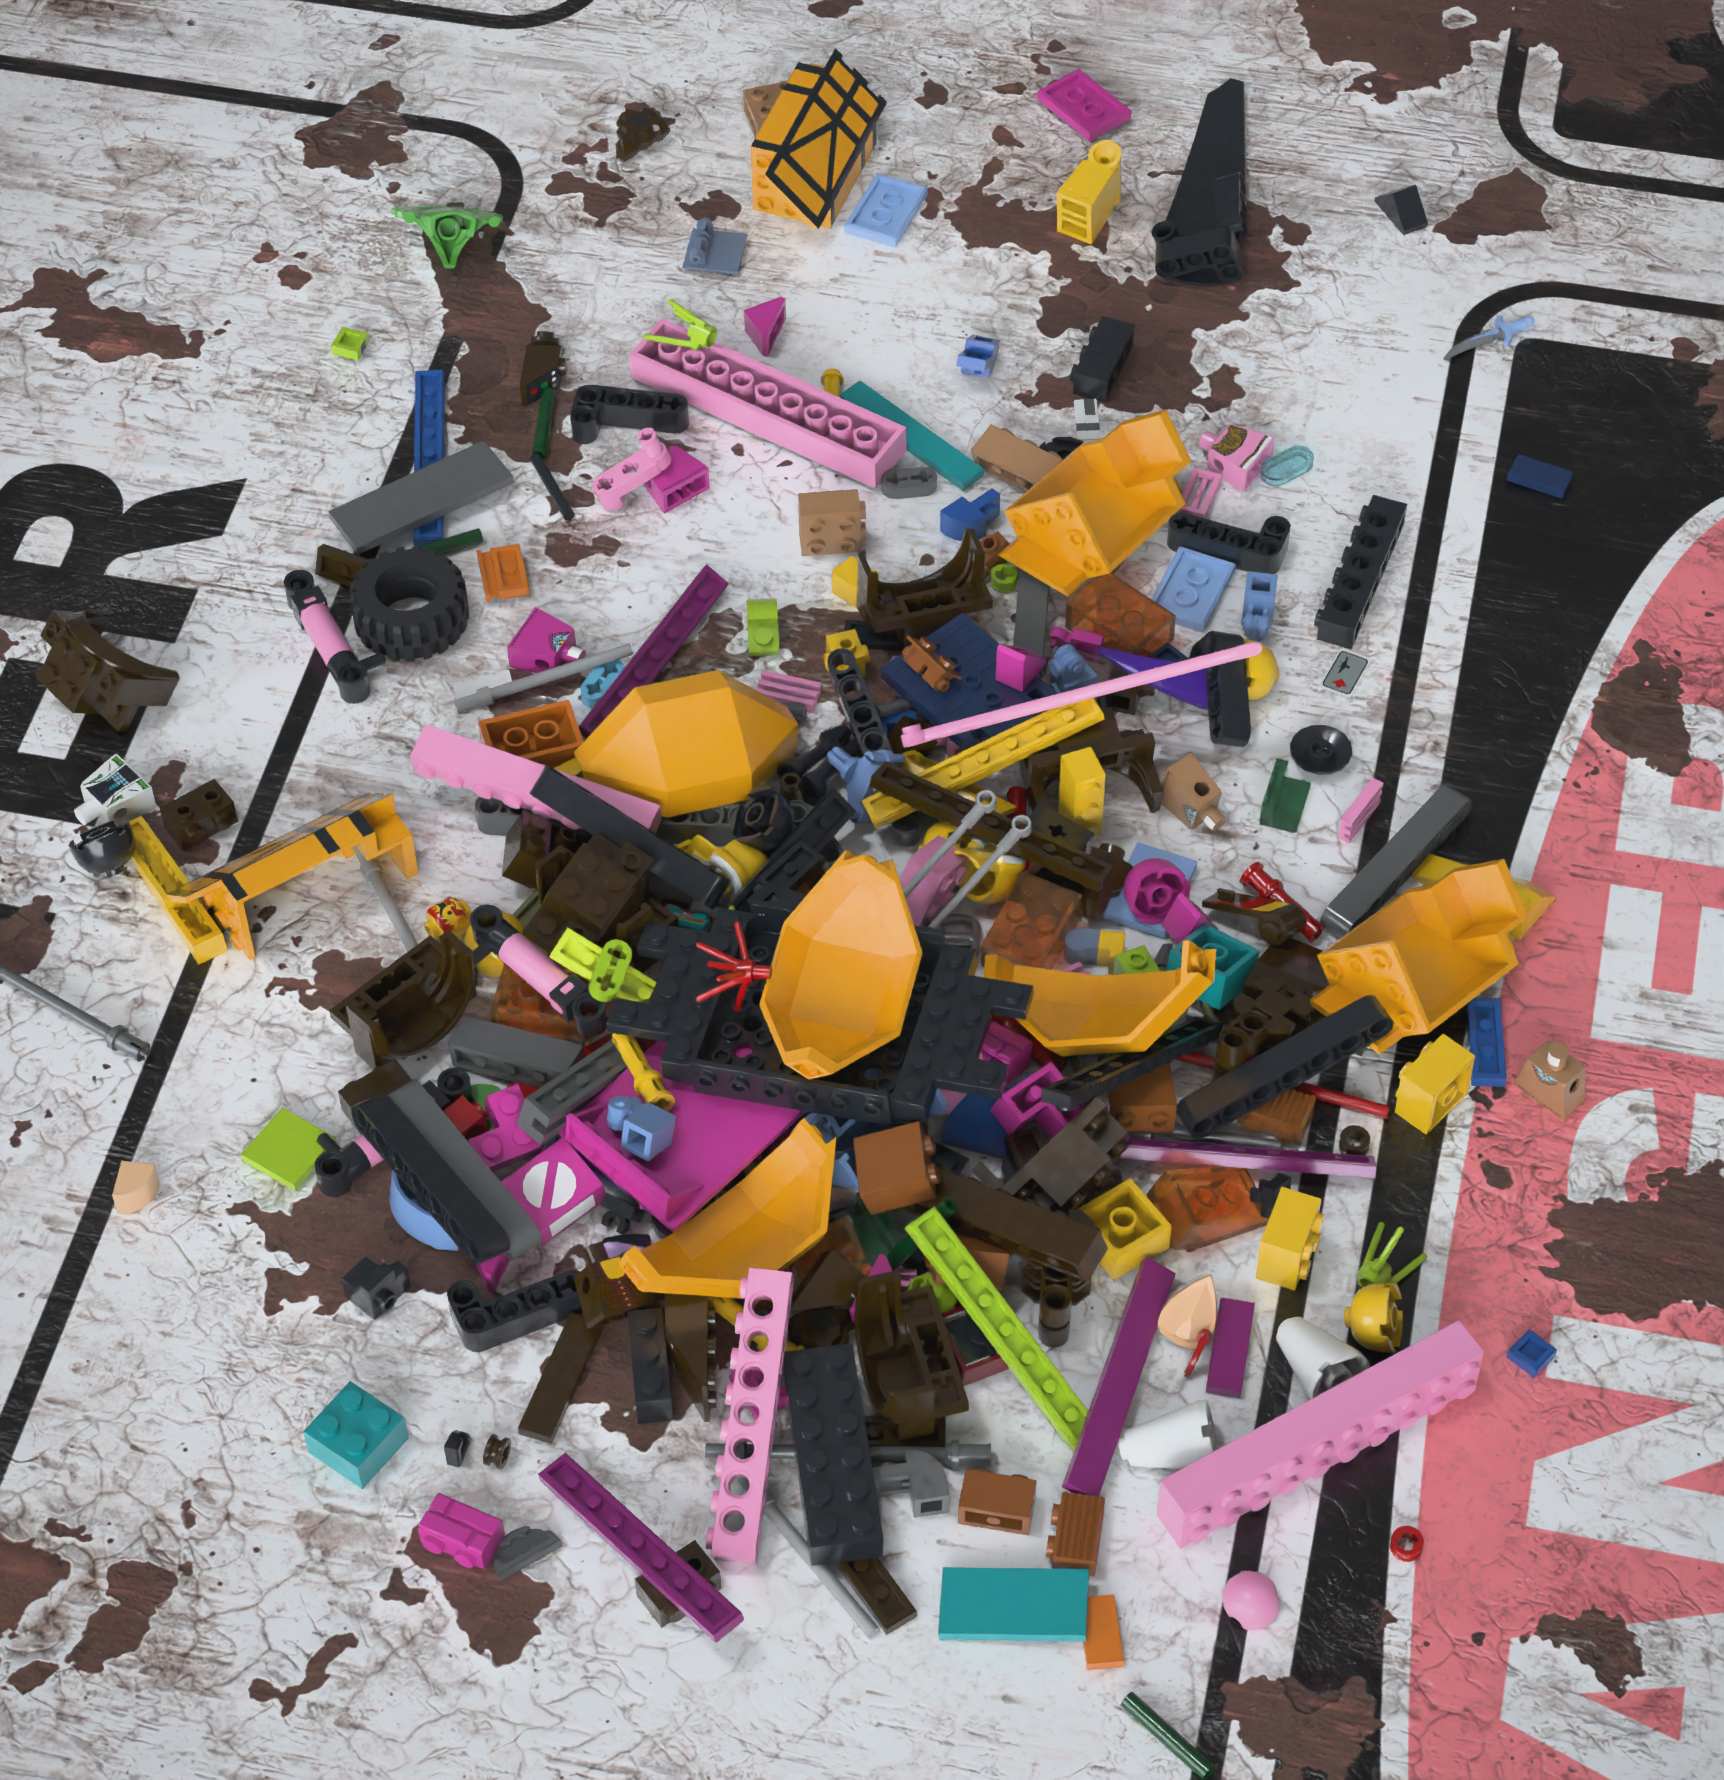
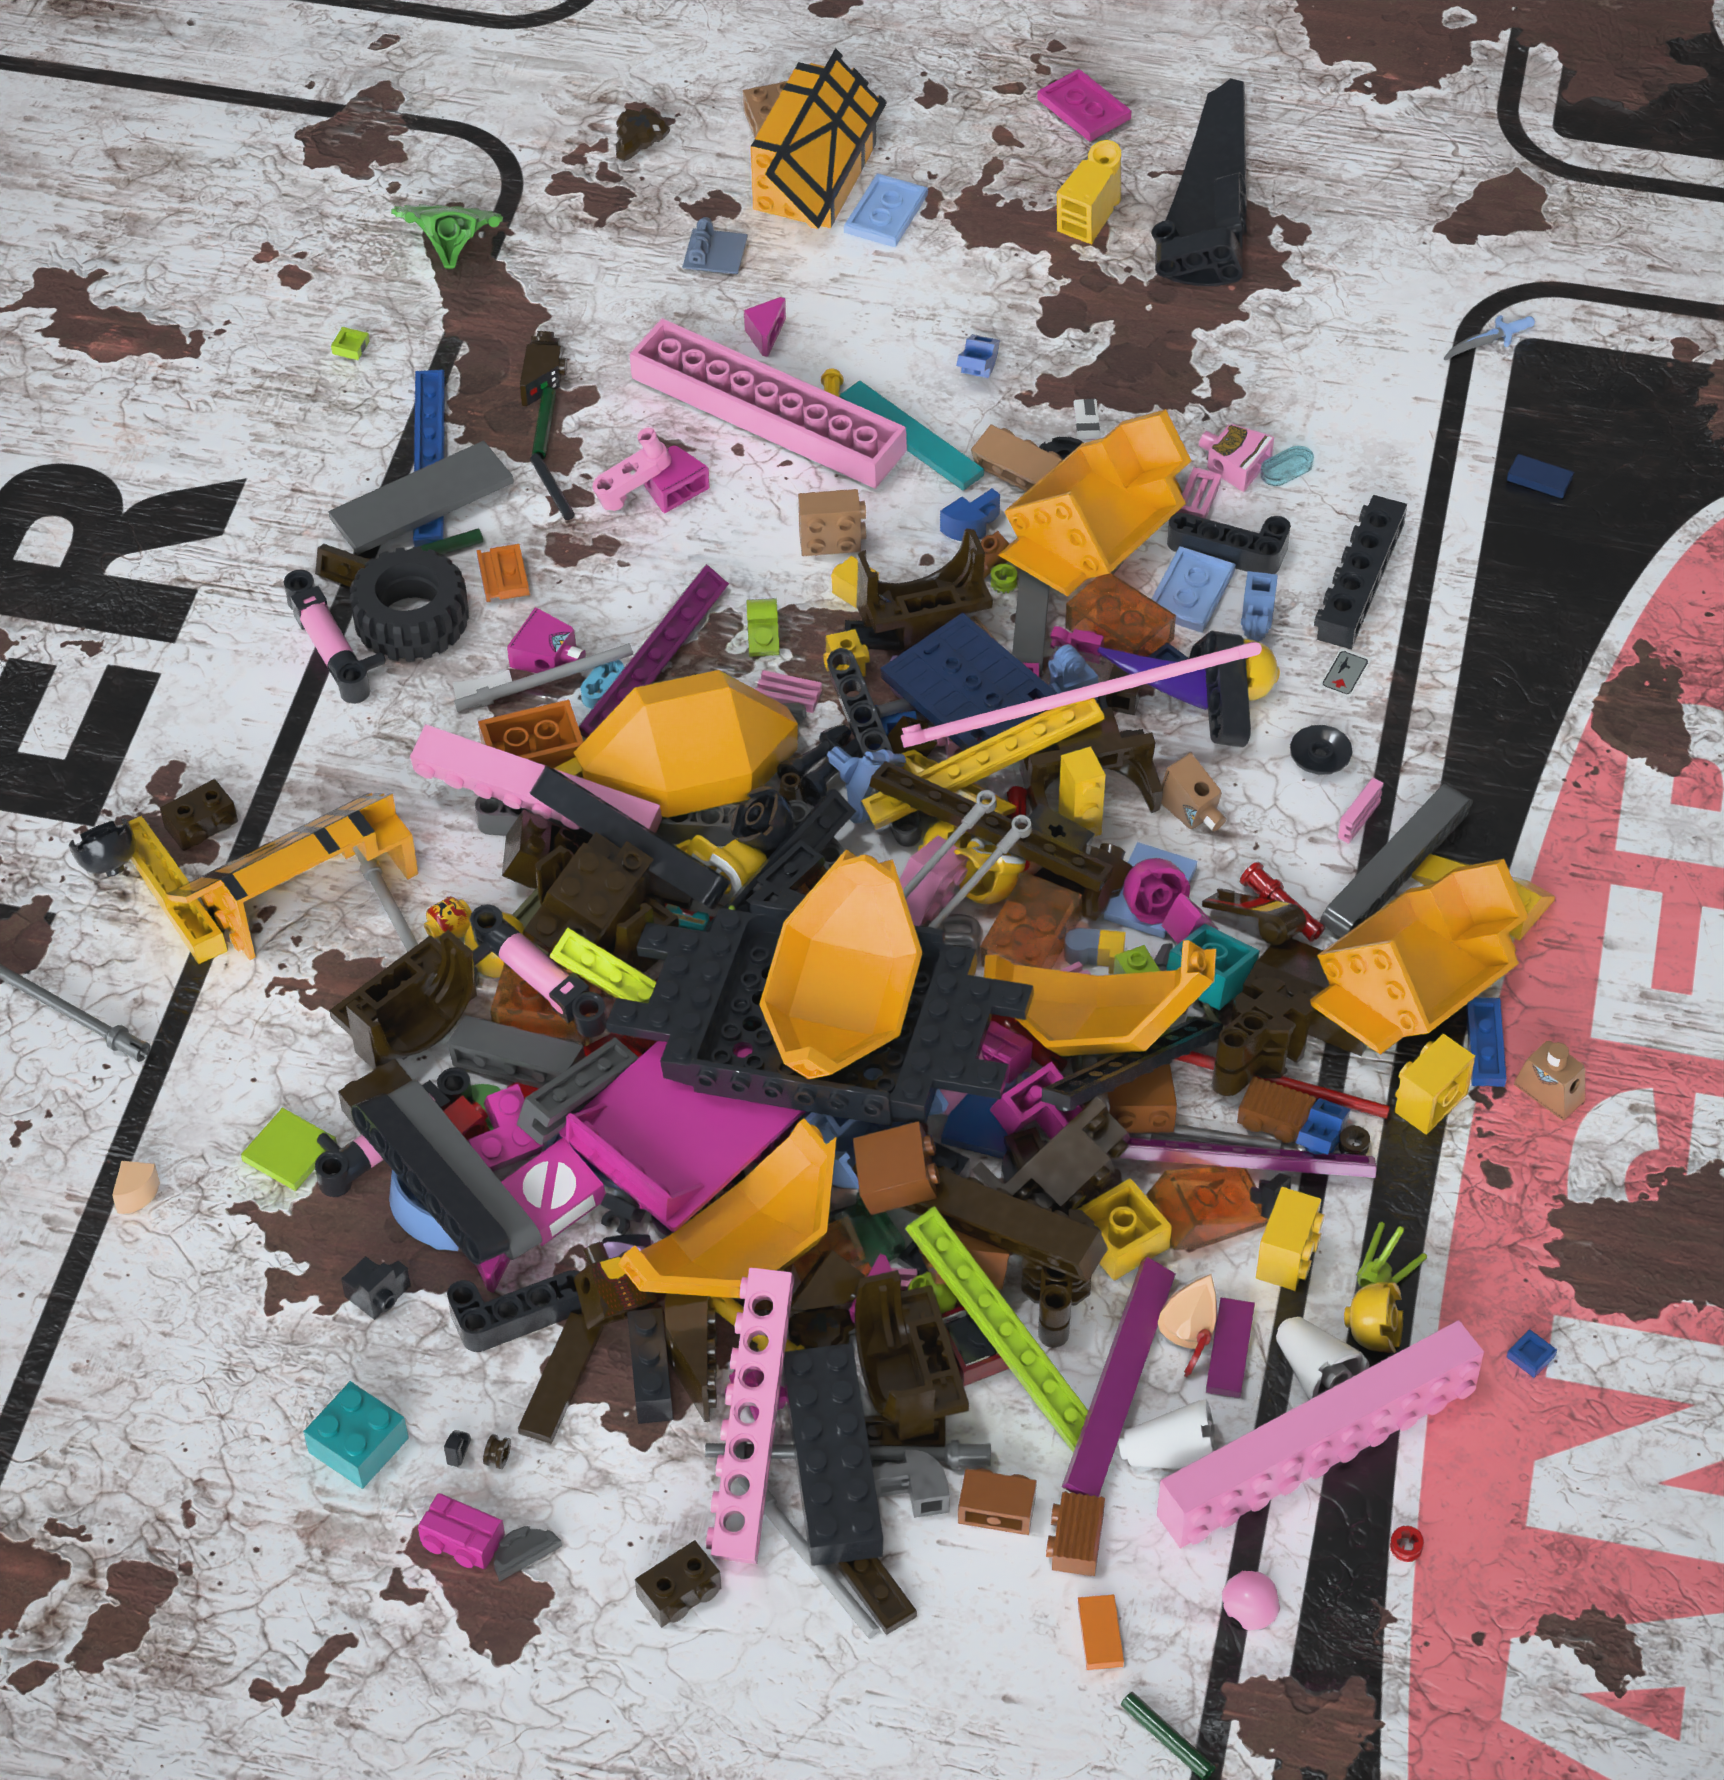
(94, 674): dark brown piece -> none
(114, 794): white torso -> none
(617, 973): lime beam -> none
(627, 409): black beam -> none
(641, 1548): magenta tile -> none
(644, 1127): medium blue brick -> none
(647, 1080): yellow pin -> none
(699, 331): lime plant -> none
(743, 970): red plant -> none
(907, 1246): dark green piece -> none
(909, 482): dark grey beam -> none
(923, 655): dark orange hinge -> none
(1014, 1604): teal tile -> none
(1017, 666): dark pink slope -> none
(1102, 358): black brick -> none
(1283, 799): clear green panel -> none
(1284, 1066): black beam -> none
(1323, 1127): none -> blue brick
(1403, 209): black slope -> none

